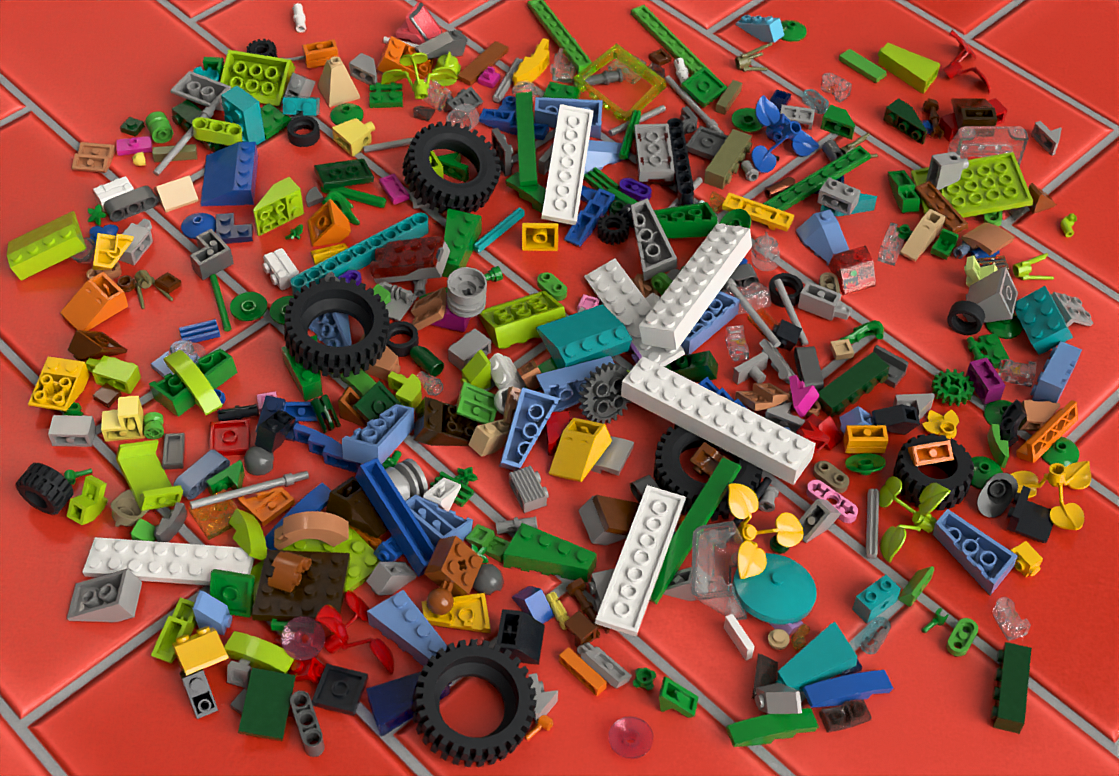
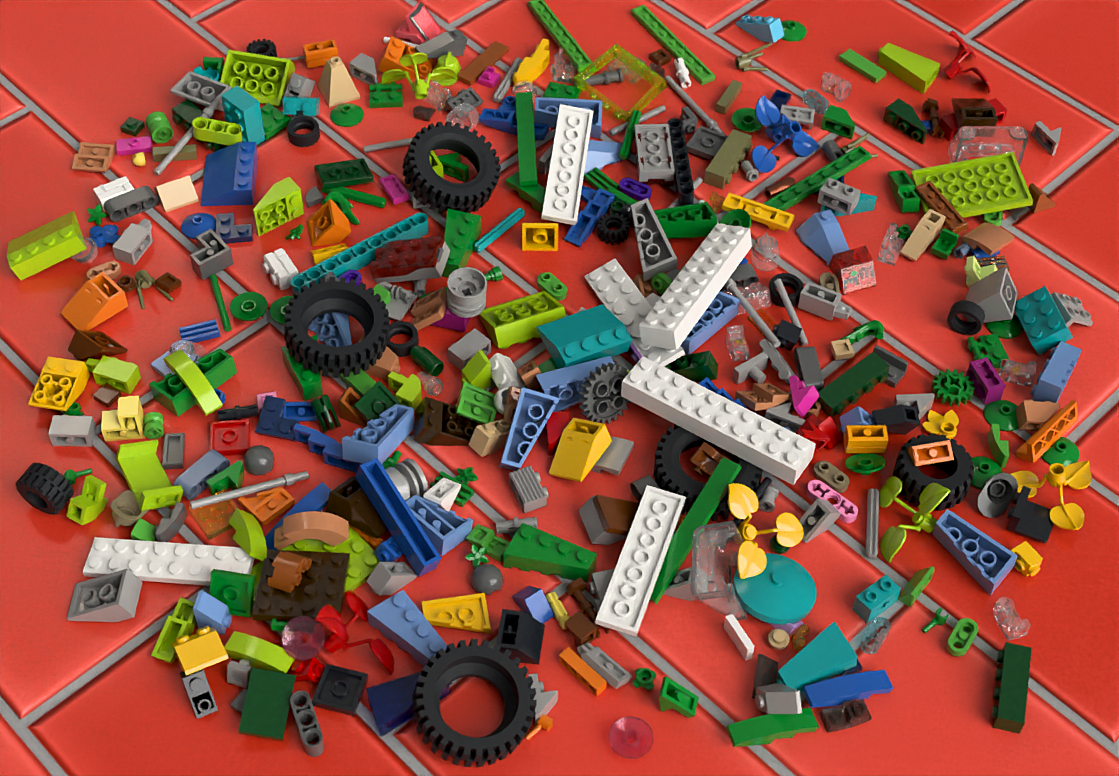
(109, 250): yellow slope -> none
(274, 431): black slope -> none
(299, 18): white pin -> none
(353, 135): light yellow torso -> none
(453, 570): dark orange brick -> none
(503, 150): dark grey plate -> none
(588, 302): bright pink tile -> none
(703, 87): green plate -> none
(946, 169): light grey torso -> none
(1010, 422): black tile -> none
(1024, 268): lime plant -> none
(1067, 223): lime arm -> none

